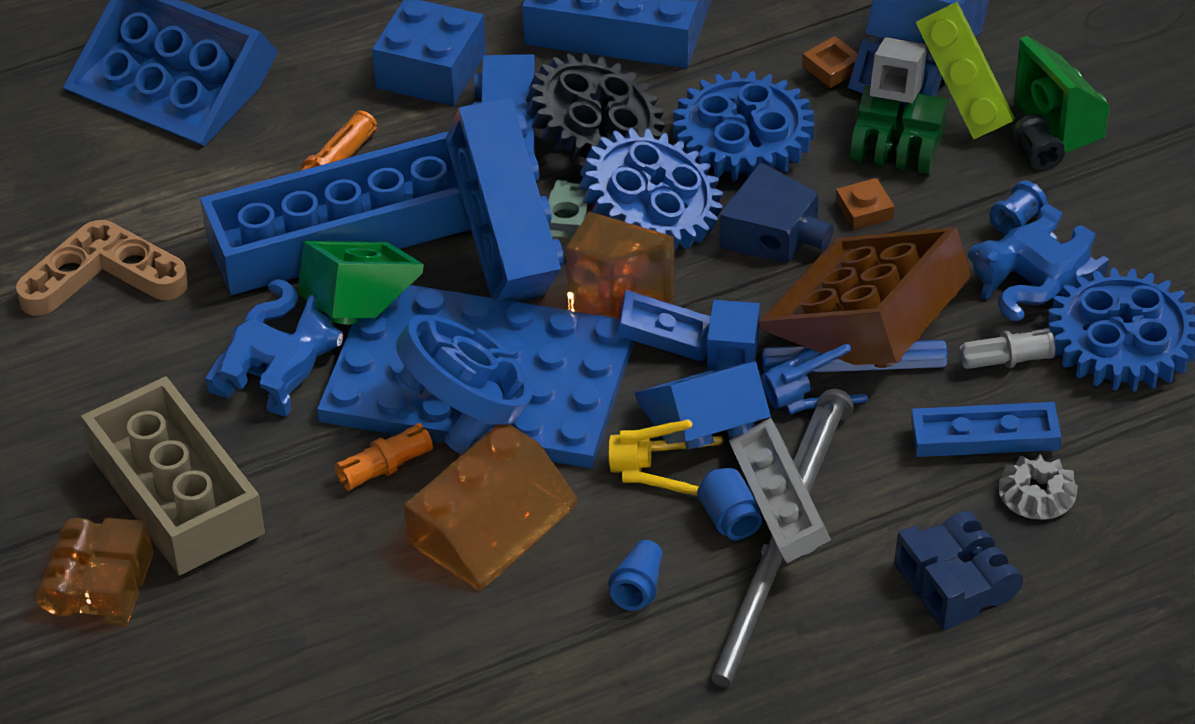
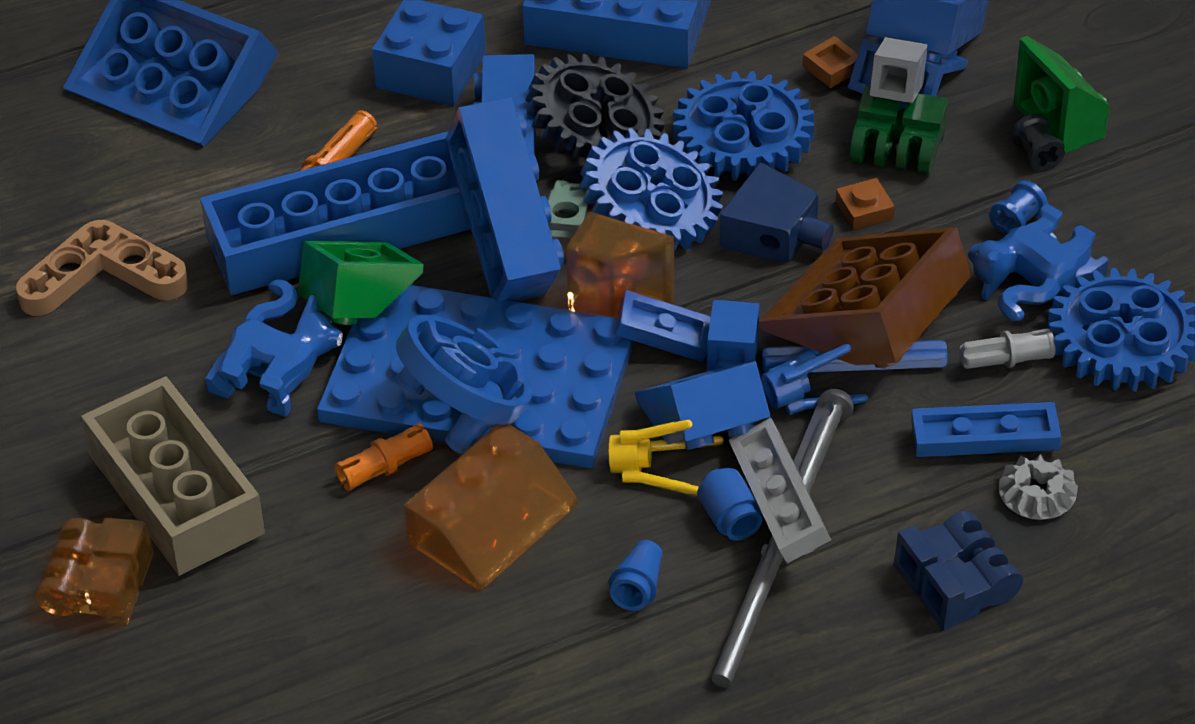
(965, 70): lime plate -> none

